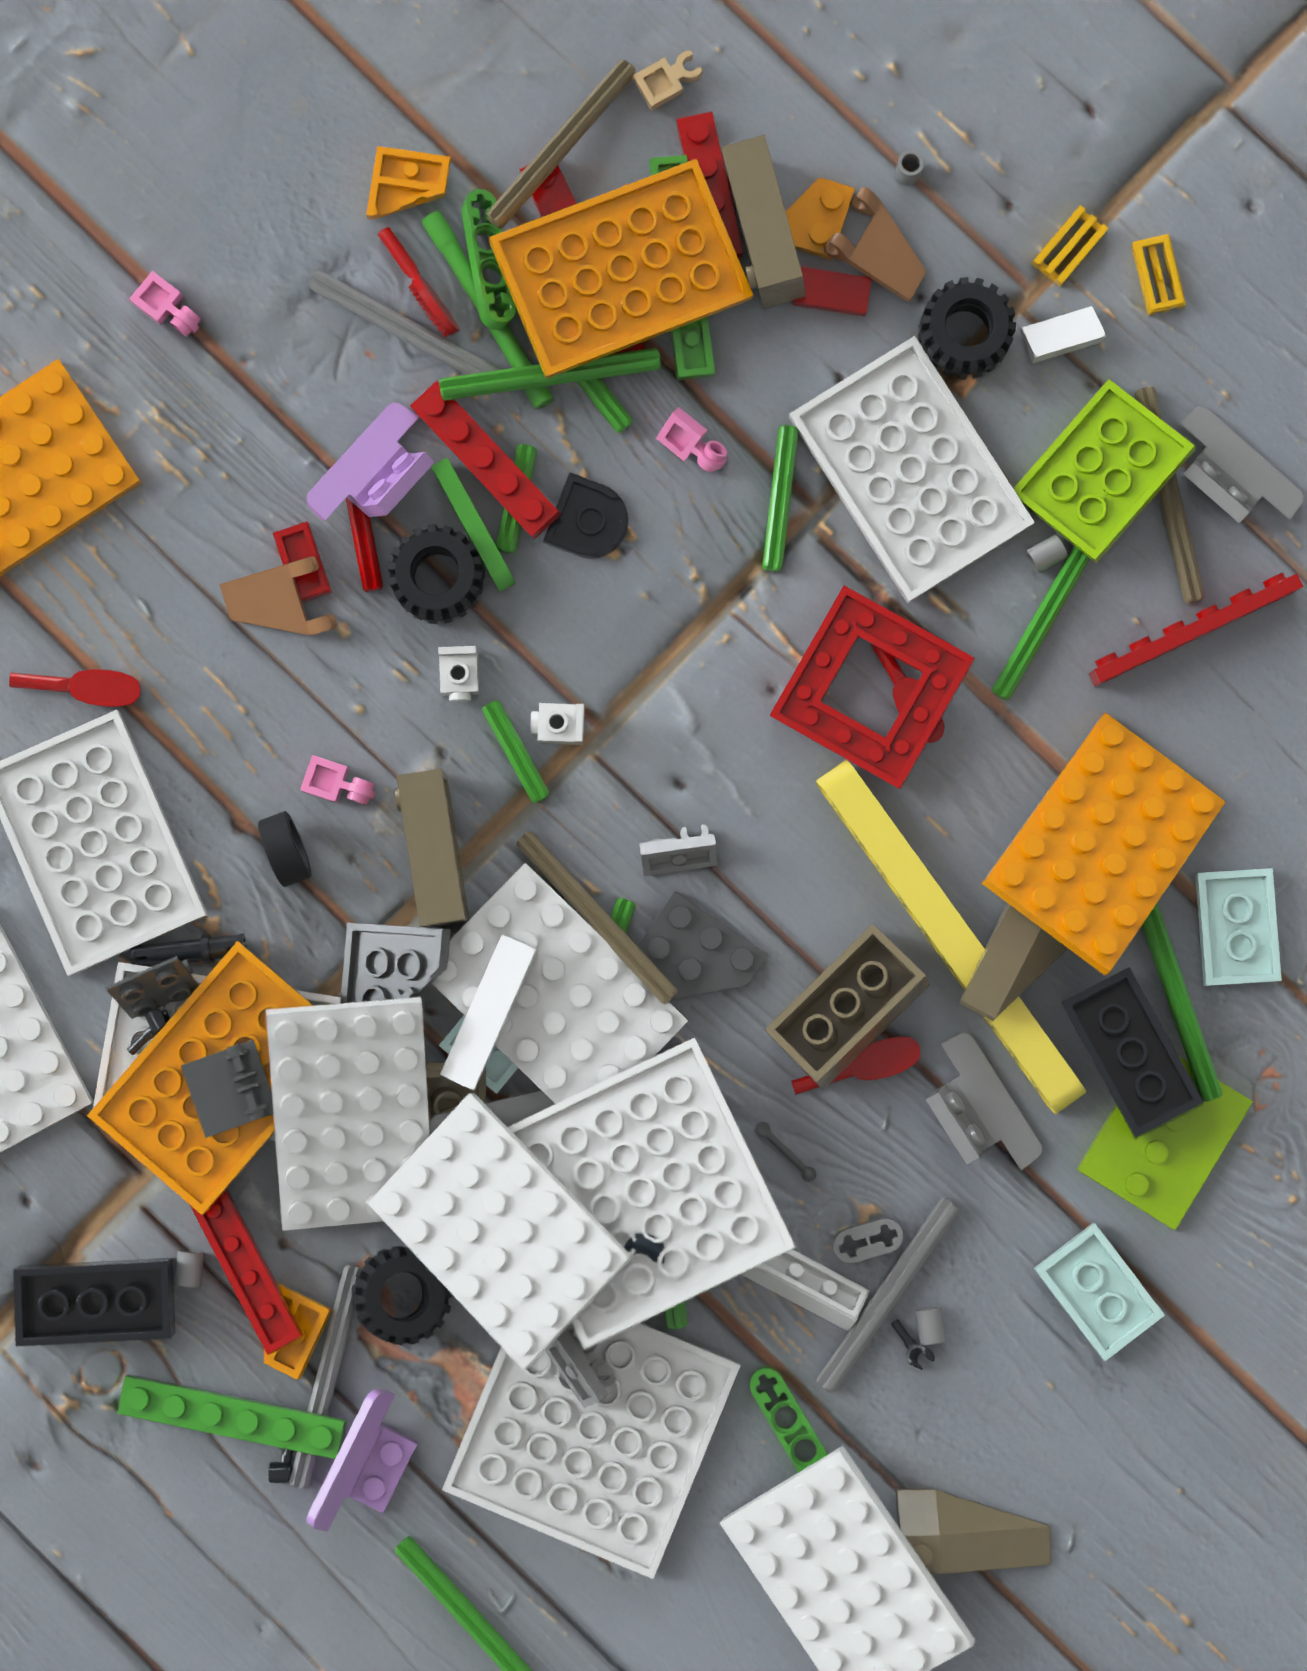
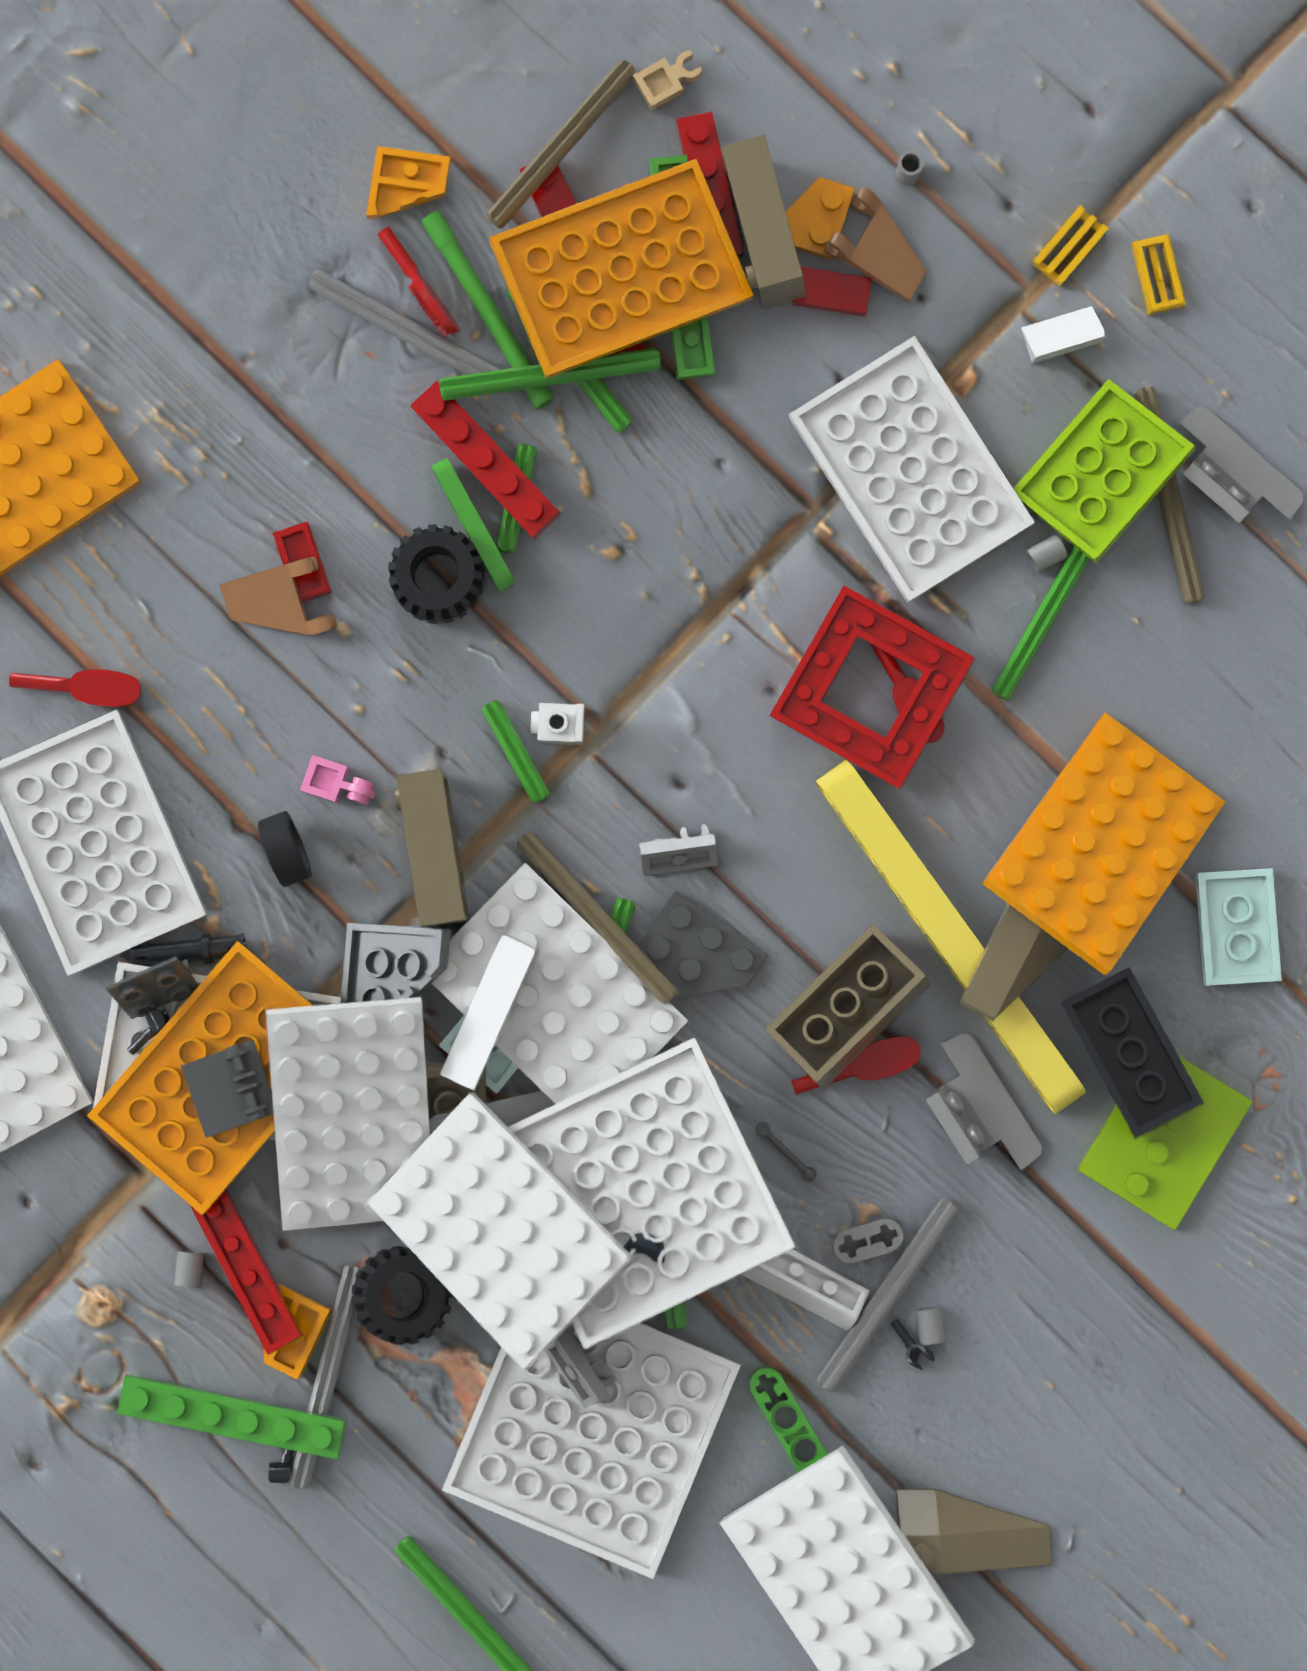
(94, 1302): black brick -> none
(160, 299): bright pink plate -> none
(365, 548): red axle -> none
(366, 1464): lavender plate -> none
(374, 468): lavender plate -> none
(462, 657): white brick -> none
(485, 259): bright green beam -> none
(590, 519): black tile -> none
(684, 436): bright pink plate -> none
(780, 498): bright green axle -> none
(977, 300): black tyre -> none
(1099, 1291): light aqua plate -> none
(1181, 1006): bright green axle -> none
(1208, 621): red plate -> none

